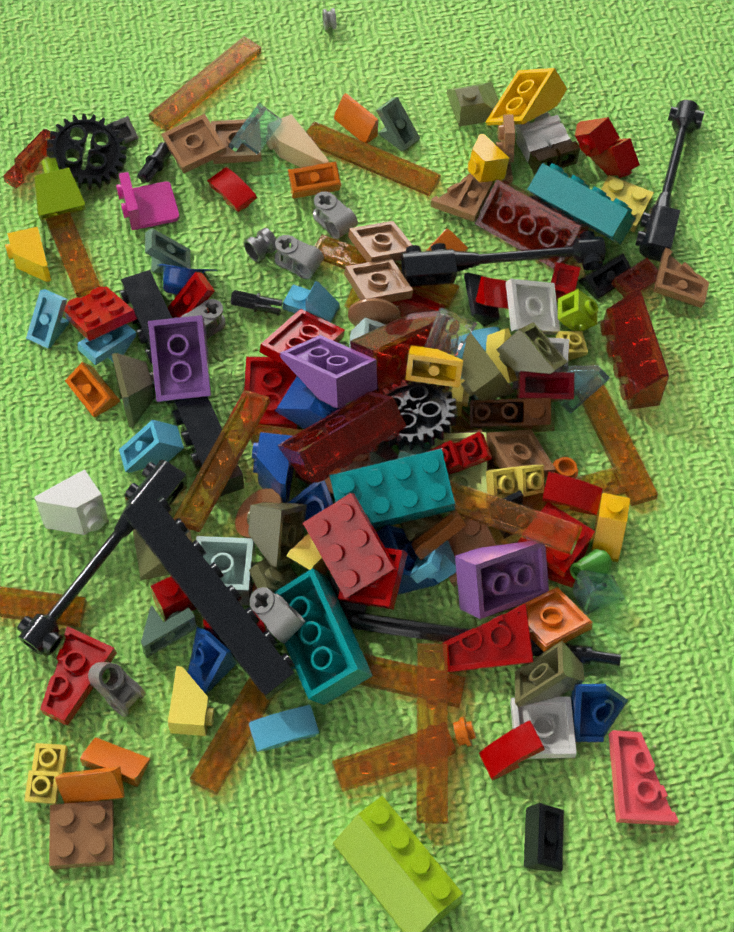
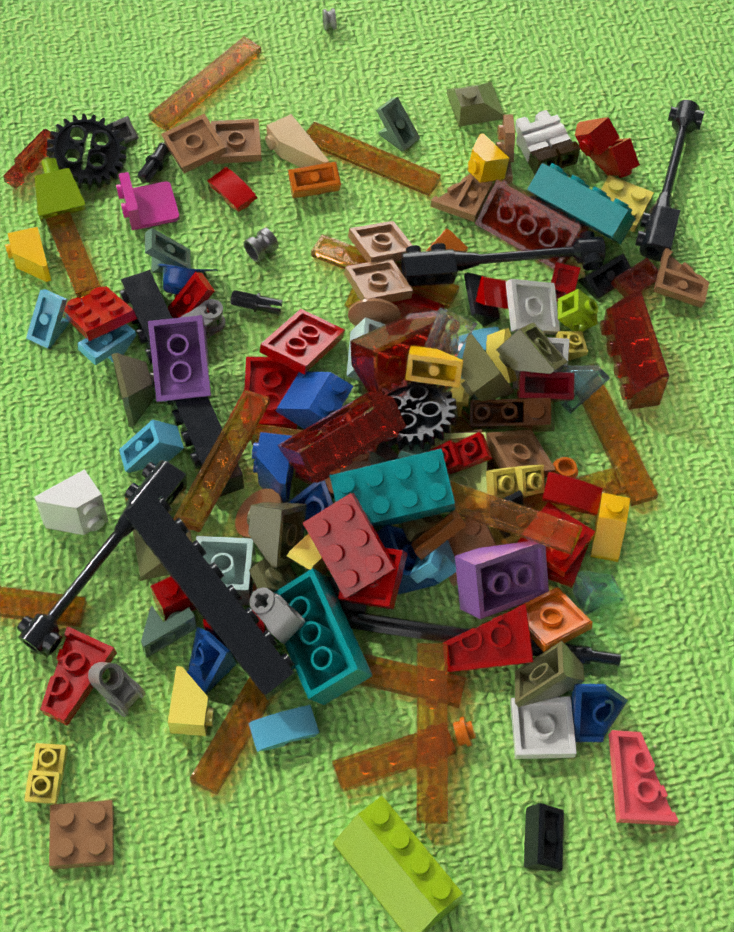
(91, 389): orange slope -> none
(91, 785): orange slope -> none
(105, 755): orange slope -> none
(256, 129): clear light blue panel -> none
(300, 258): light grey piece -> none
(315, 301): medium azure slope -> none
(332, 370): medium lavender slope -> none
(333, 215): light grey piece -> none
(356, 119): orange slope -> none
(510, 749): red slope -> none
(529, 96): yellow slope -> none
(594, 561): bright green cone -> none

